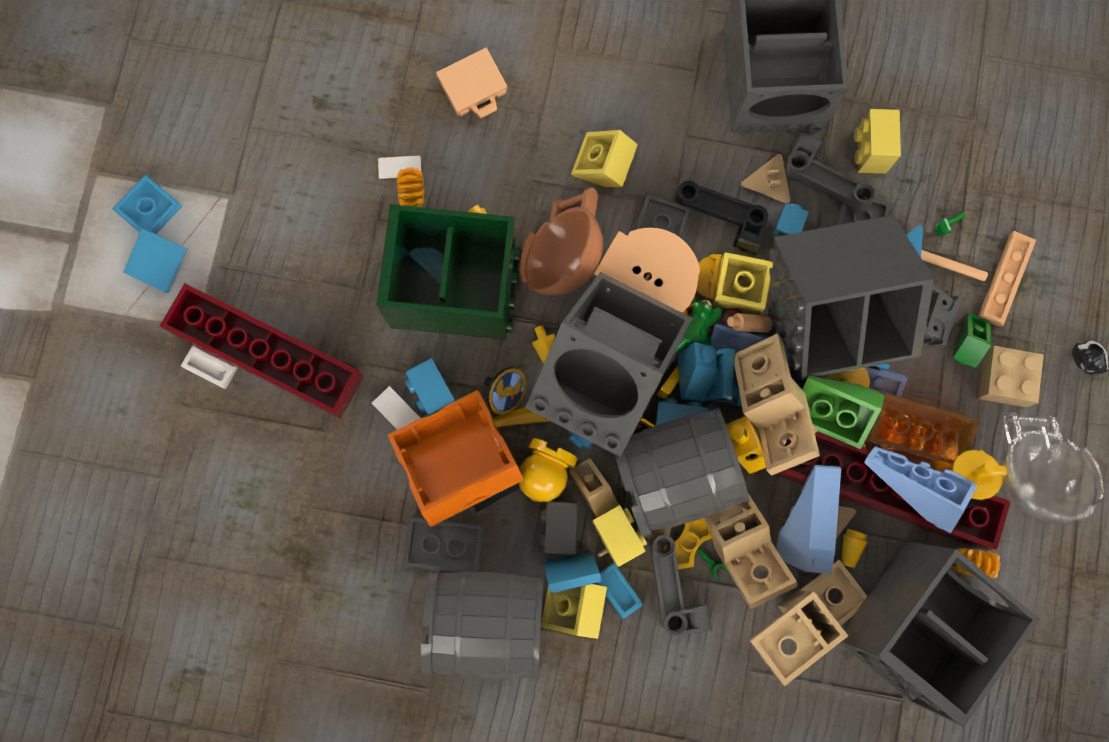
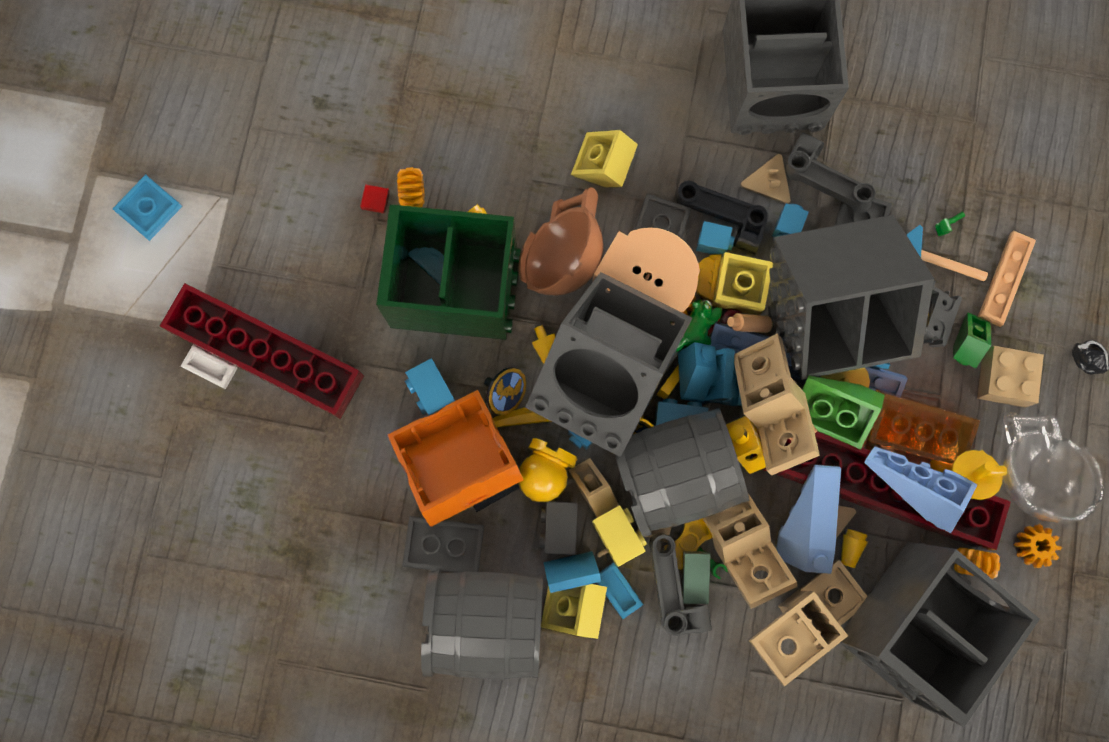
(155, 260): dark azure tile -> none
(375, 199): none -> red tile
(390, 166): white sticker -> none
(394, 409): white tile -> none
(473, 83): light nougat piece -> none
(696, 577): none -> sand green tile
(715, 238): none -> dark azure brick
(878, 141): light yellow brick -> none
(1028, 546): none -> light orange gear

